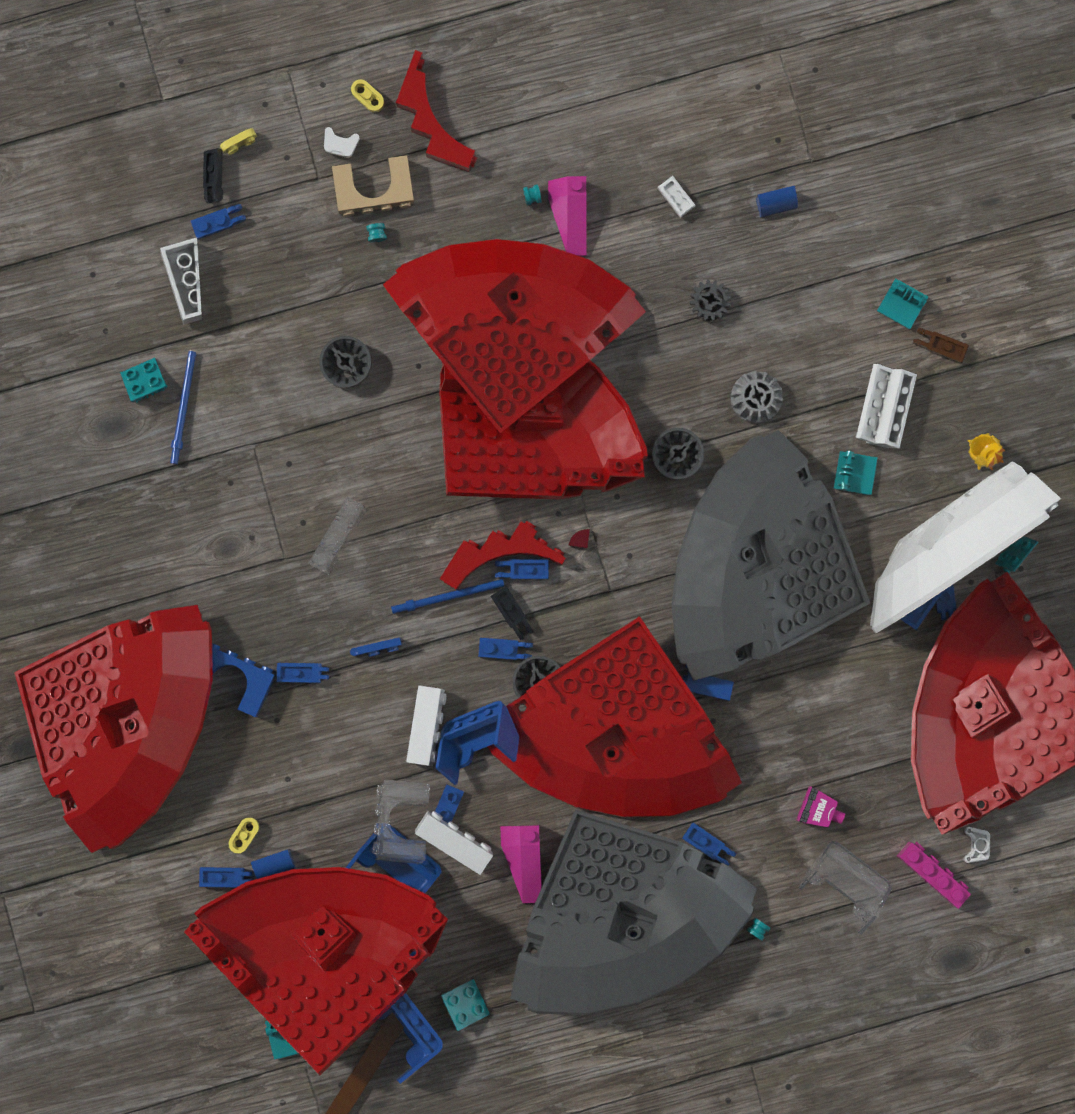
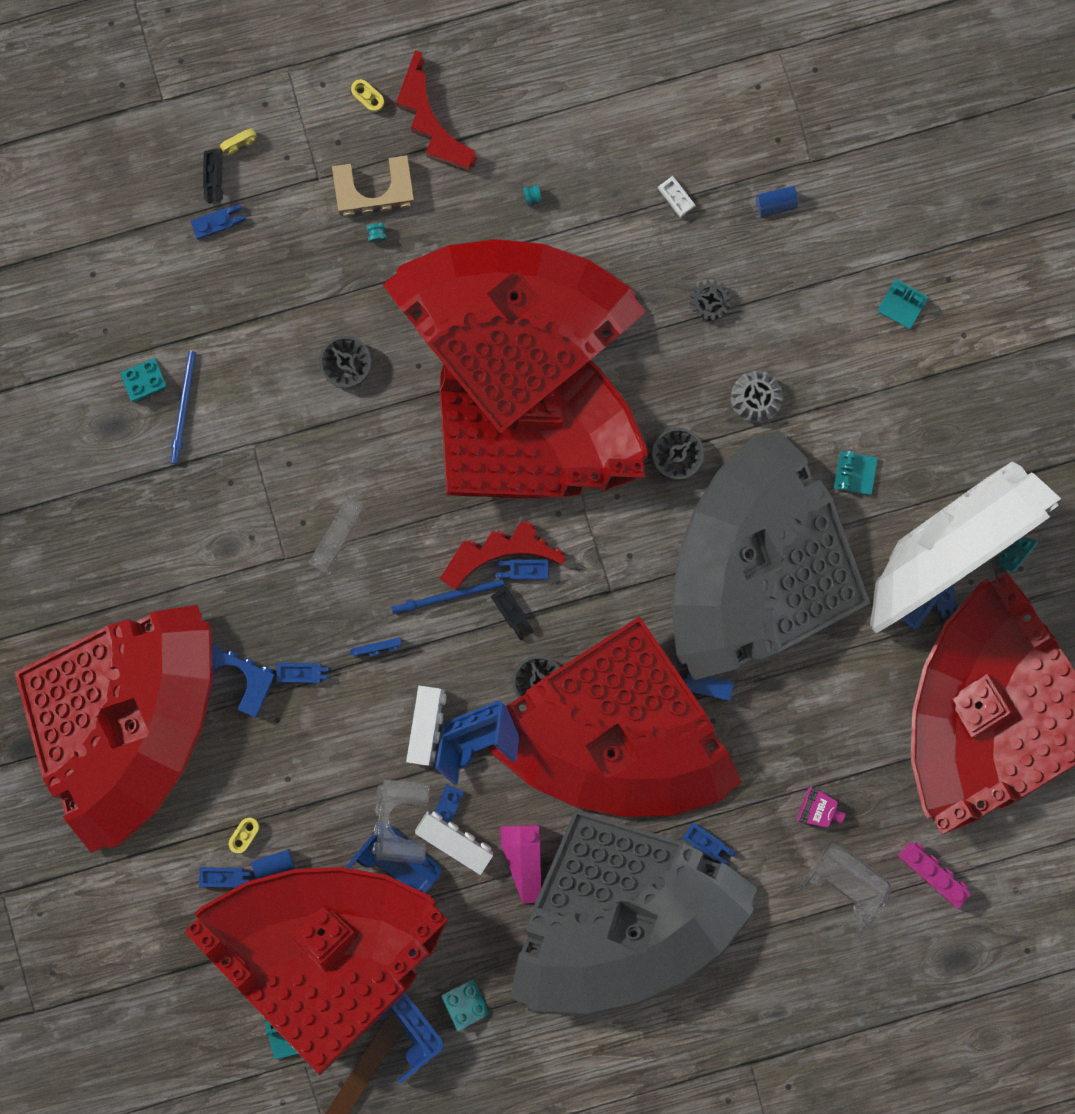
(183, 273): white wedge -> none
(340, 146): white piece -> none
(502, 649): blue hinge -> none
(568, 206): dark pink wedge -> none
(580, 539): dark red tile -> none
(758, 929): teal wheel -> none
(886, 406): white brick -> none
(942, 345): reddish brown hinge -> none
(979, 845): white piece -> none
(986, 451): yellow hair -> none

